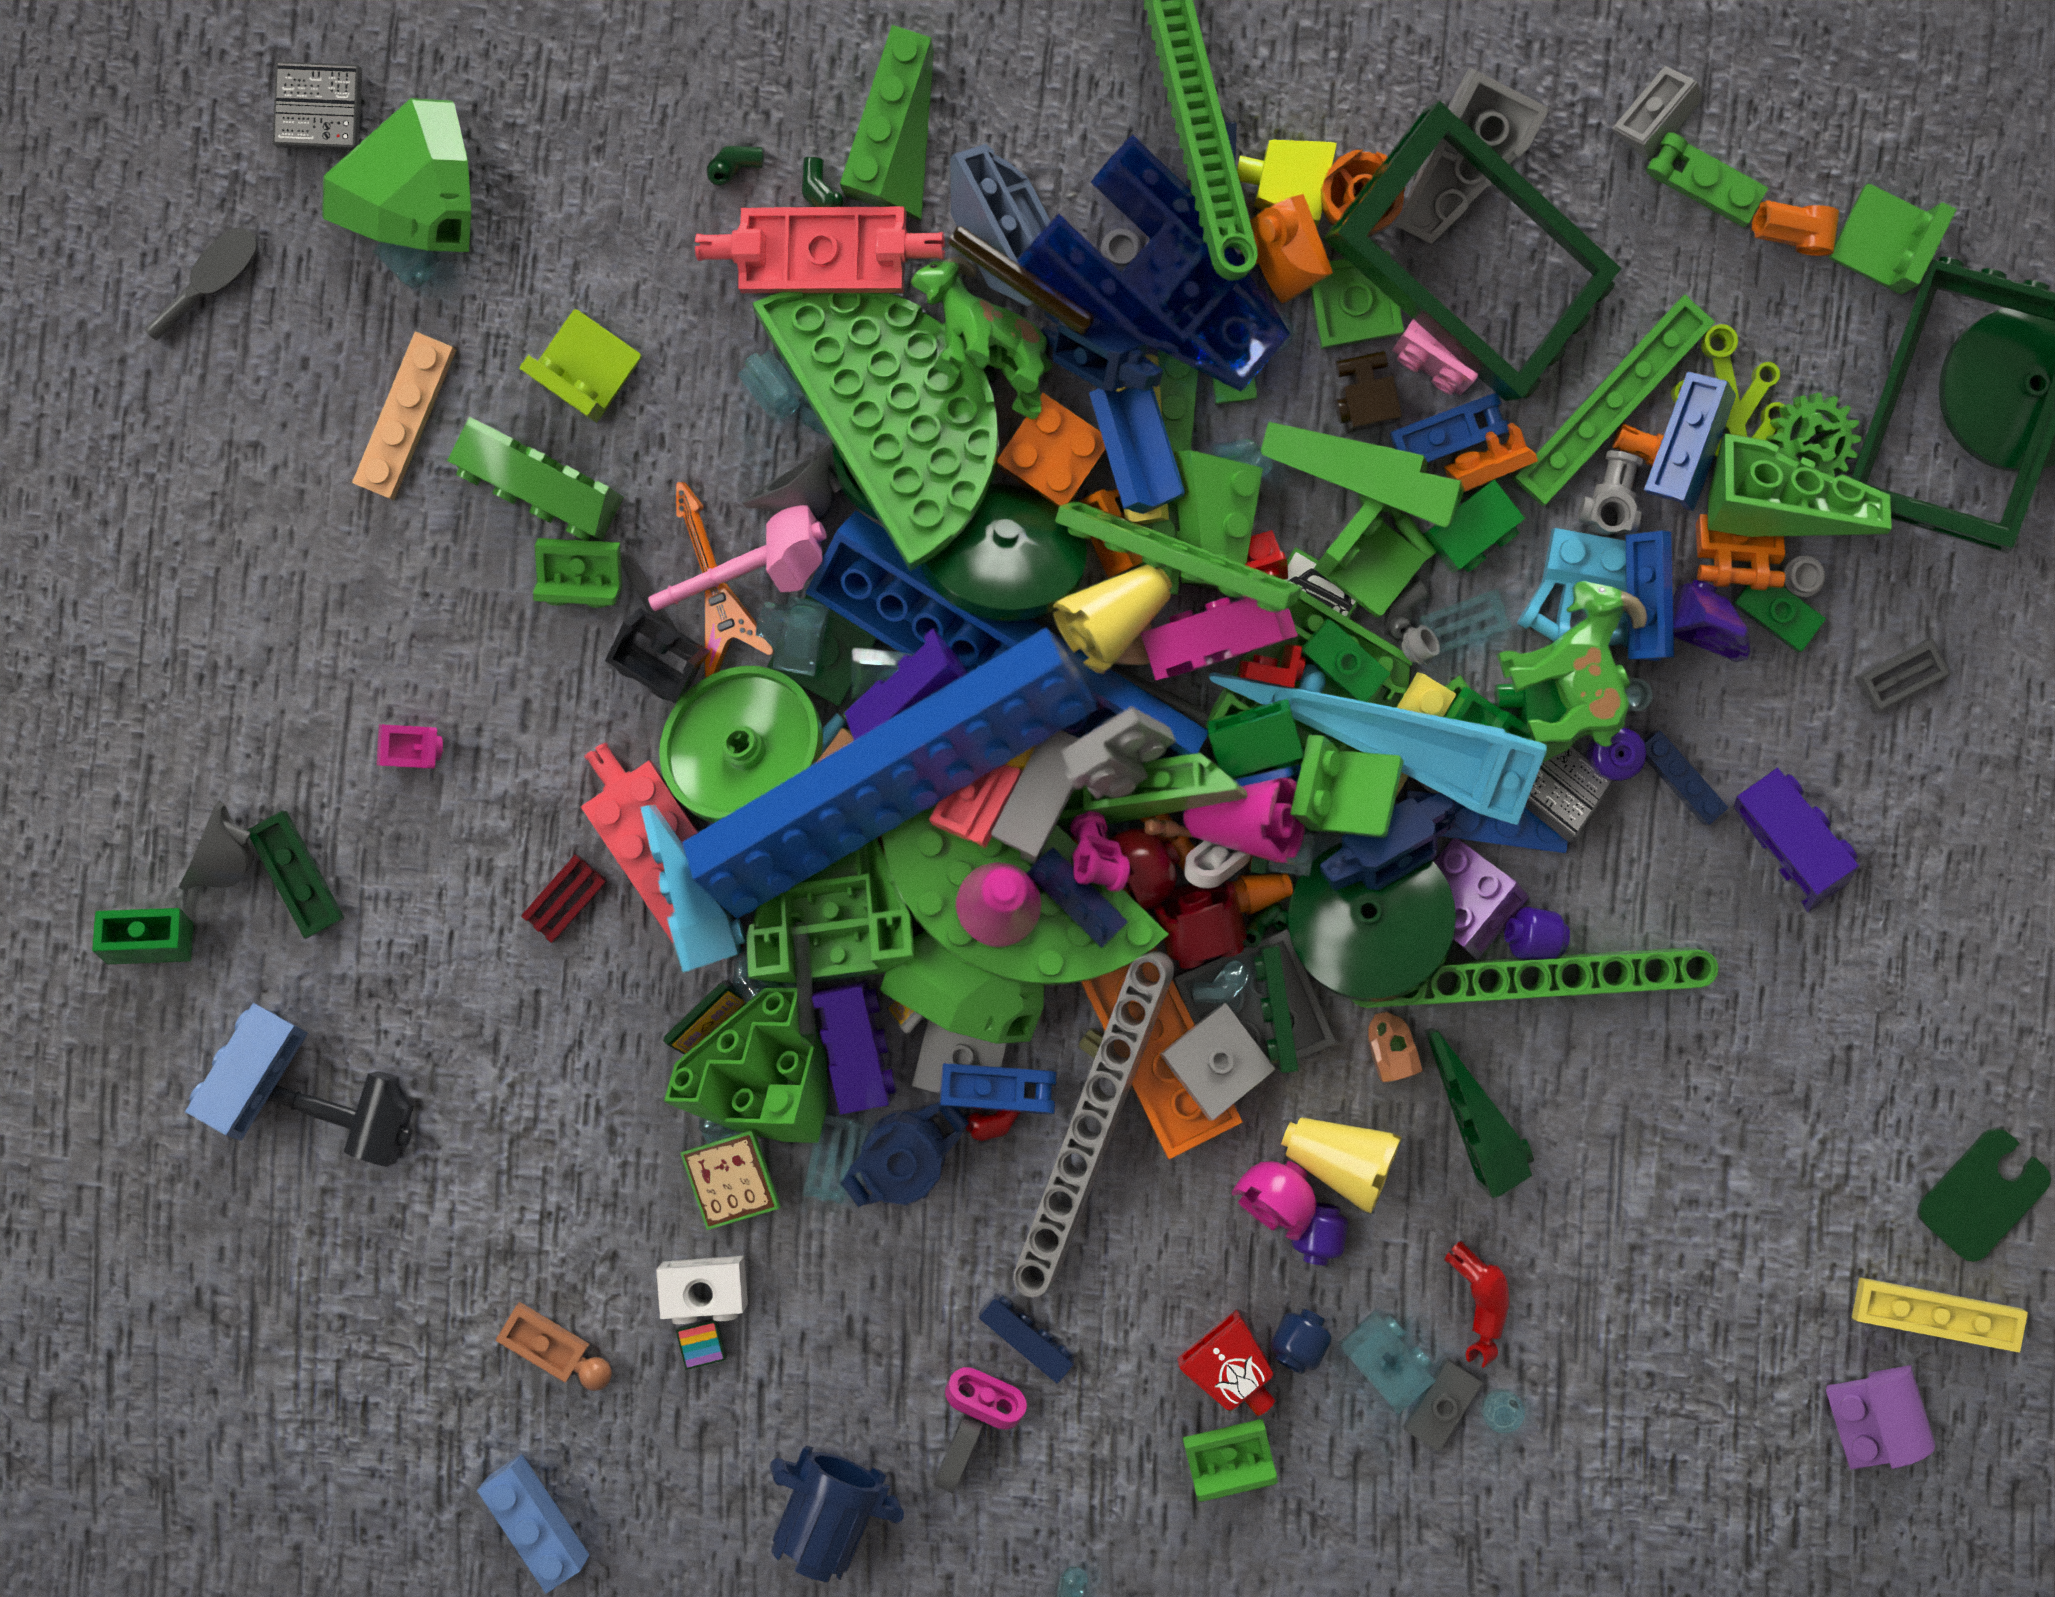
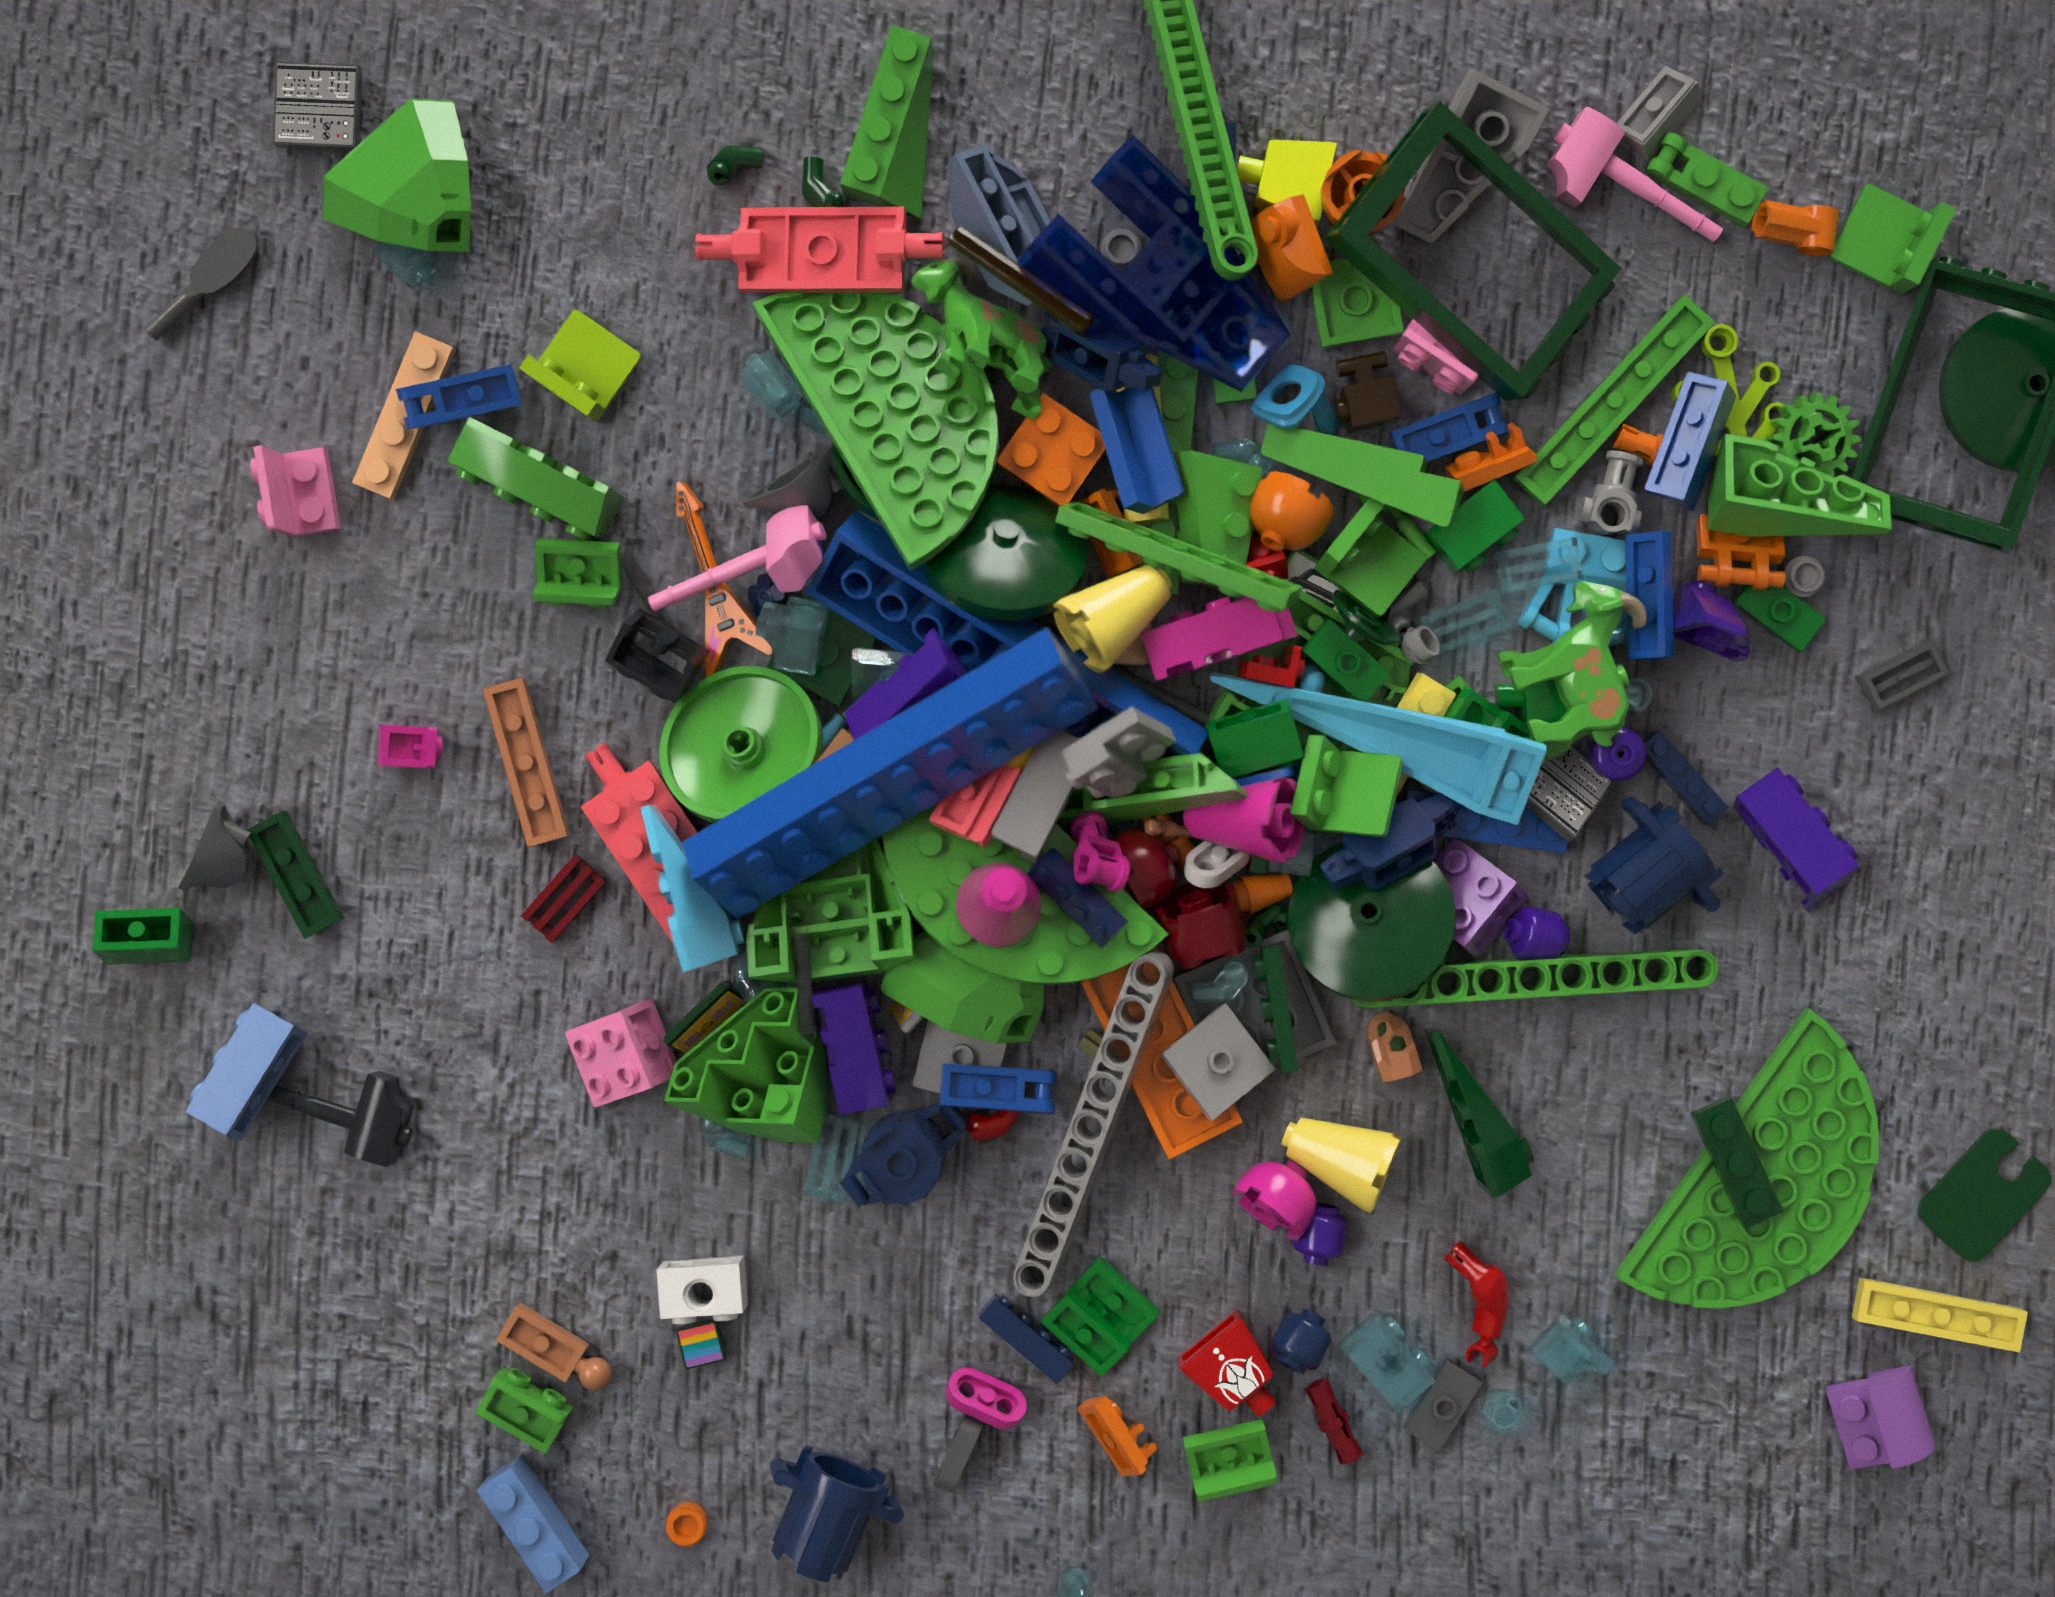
(295, 491): none -> bright pink bracket
(461, 396): none -> blue plate
(524, 1408): none -> bright green bracket
(526, 762): none -> nougat plate
(622, 1053): none -> bright pink bracket
(686, 1524): none -> orange tile
(730, 1179): piece -> none
(765, 592): none -> dark blue plant
(1100, 1316): none -> green slope
(1115, 1437): none -> orange plate
(1287, 513): none -> orange cylinder
(1310, 400): none -> dark azure piece
(1333, 1421): none -> dark red pin
(1362, 623): none -> dark green dish
(1506, 571): none -> clear light blue tile
(1568, 1349): none -> clear light blue brick
(1588, 149): none -> bright pink piece
(1653, 868): none -> dark blue container
(1736, 1162): none -> dark green plate
(1819, 1148): none -> bright green plate

